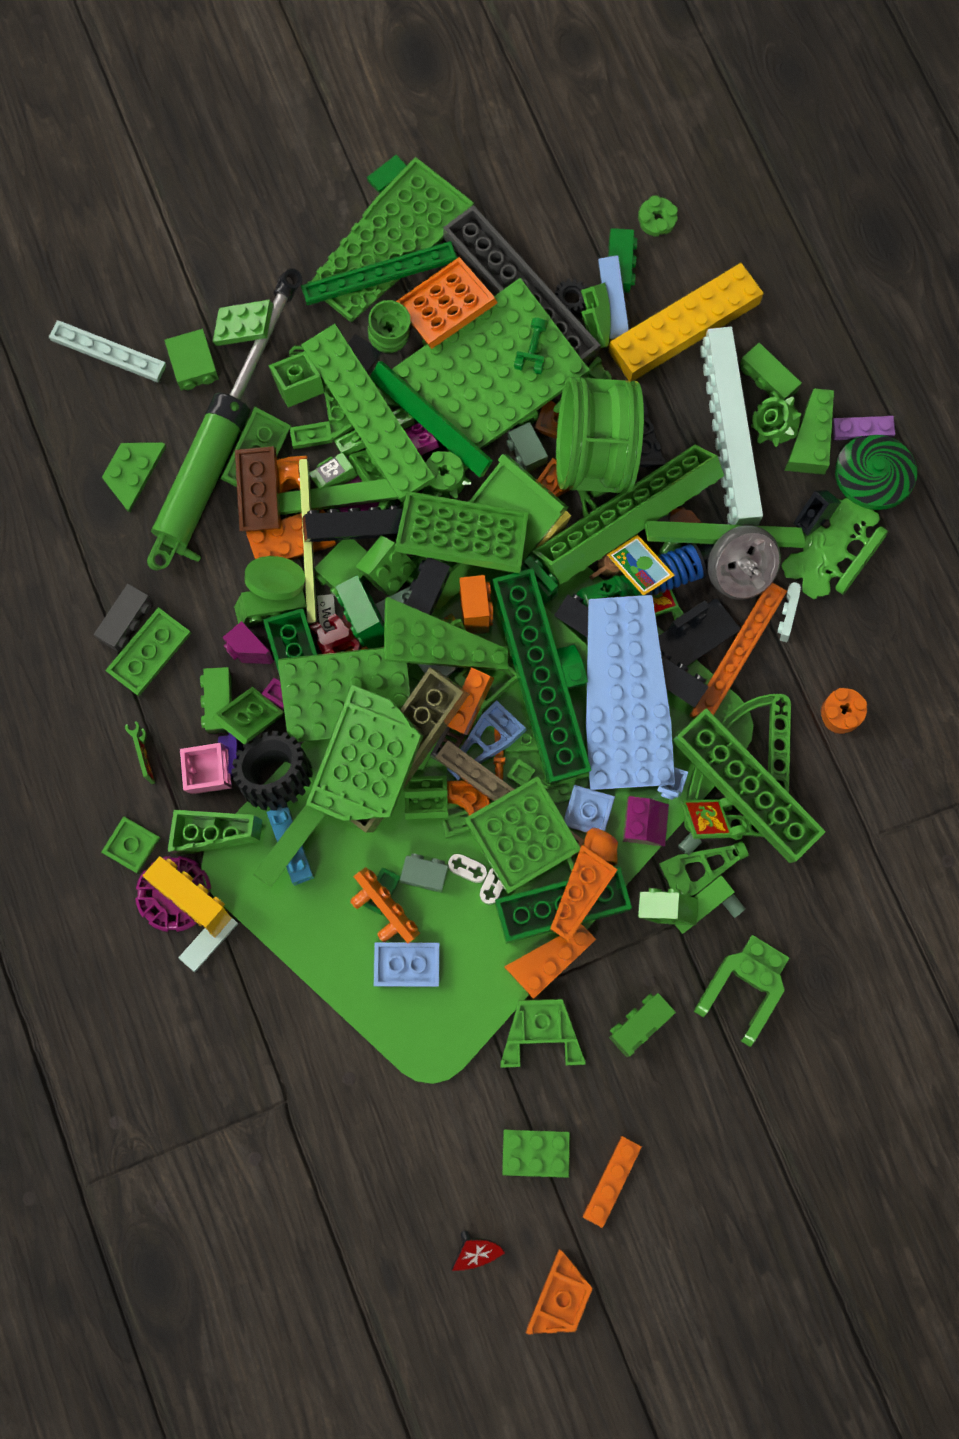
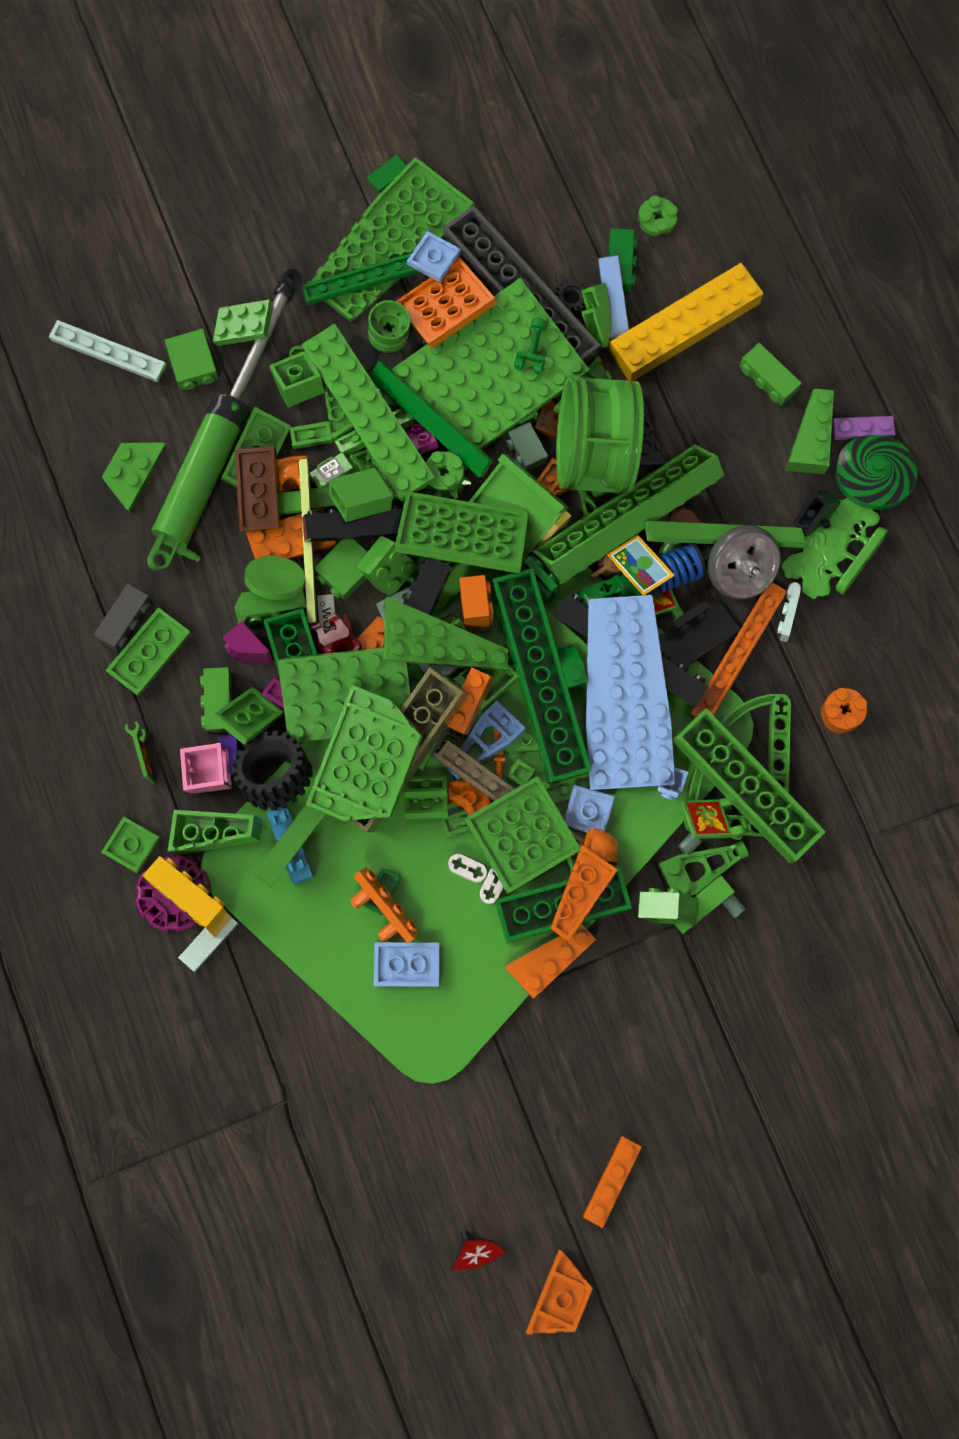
(360, 494): none -> bright green brick
(361, 613): brick -> none
(424, 873): sand green brick -> none
(433, 256): none -> light blue tile
(536, 1153): bright green plate -> none
(541, 1023): bright green wing -> none
(641, 1024): bright green wedge -> none
(645, 821): magenta slope -> none
(731, 427): light aqua brick -> none
(758, 966): bright green plate -> none
(776, 420): bright green brick -> none

